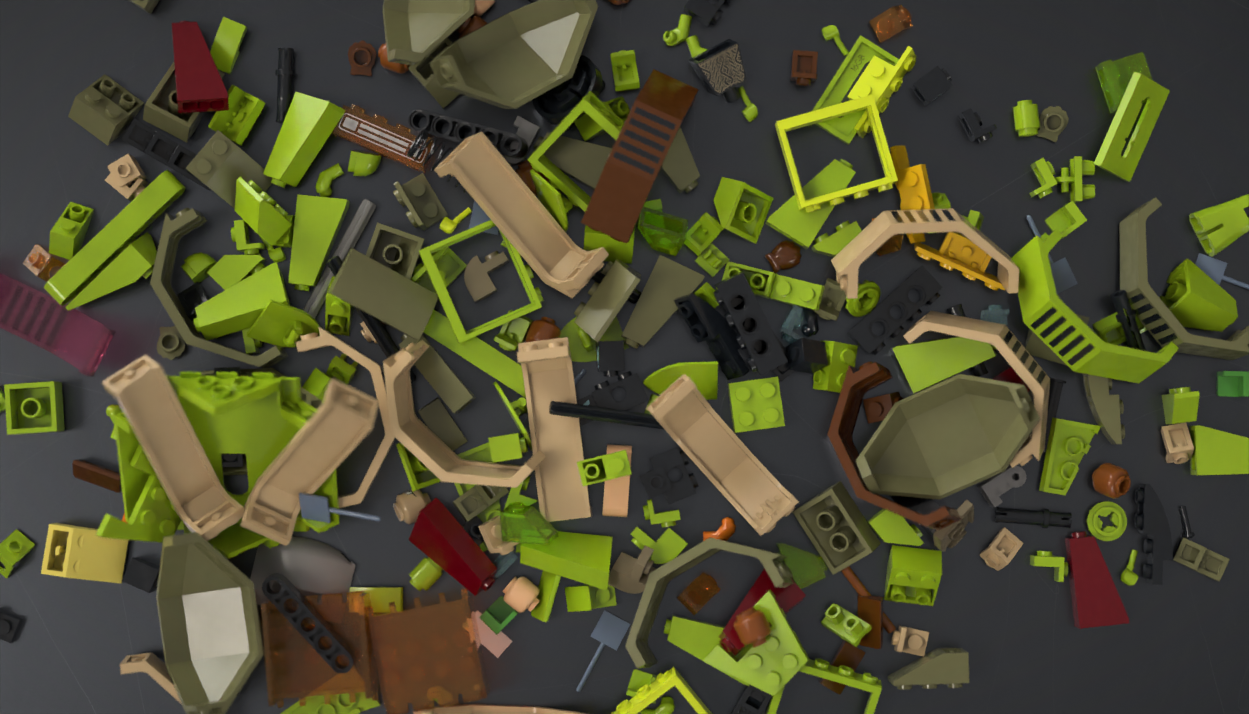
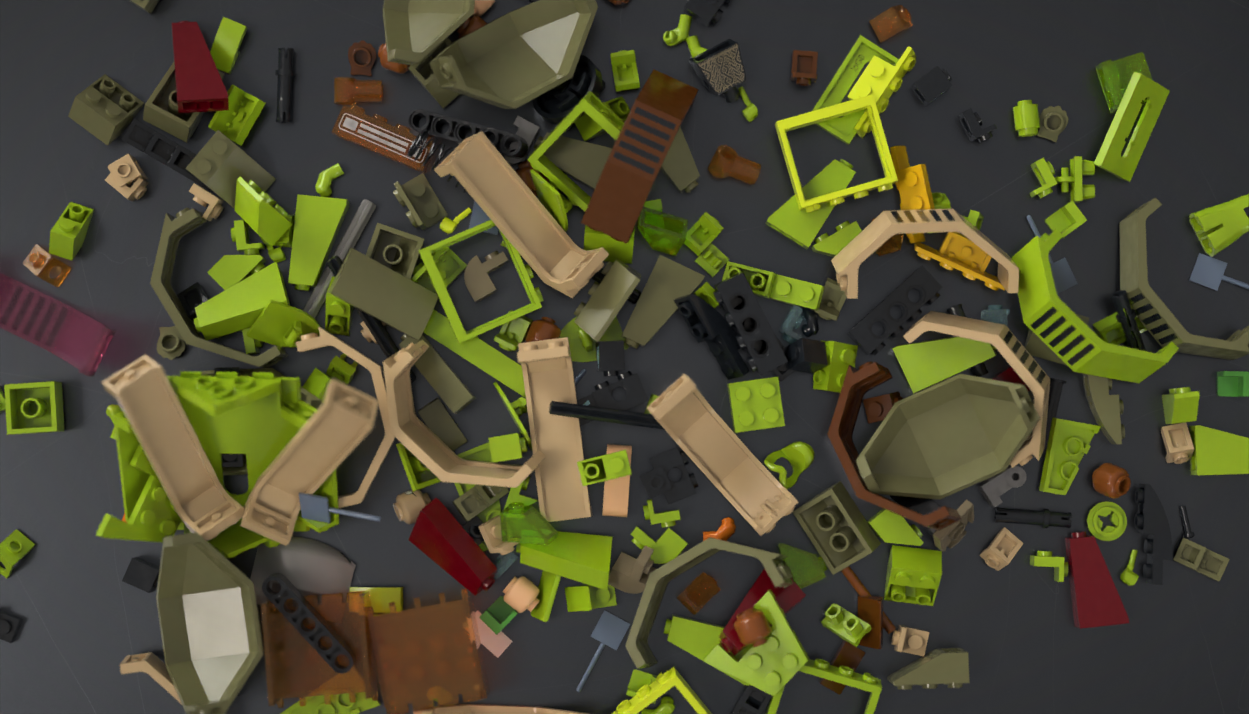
(83, 555): light yellow slope -> none
(97, 475): reddish brown slope -> none
(114, 237): lime beam -> none
(125, 269): lime wedge -> none
(197, 266): lime piece -> none
(204, 197): none -> tan bracket
(301, 138): lime slope -> none
(349, 91): none -> clear orange piece
(363, 163): lime piece -> none
(425, 574): lime brick -> none
(701, 373): lime shield -> none
(728, 163): none -> clear orange piece
(741, 208): lime slope -> none
(784, 256): reddish brown animal -> none
(800, 457): none -> lime piece
(832, 32): lime hand -> none
(866, 303): lime gear -> none
(1198, 299): lime slope -> none

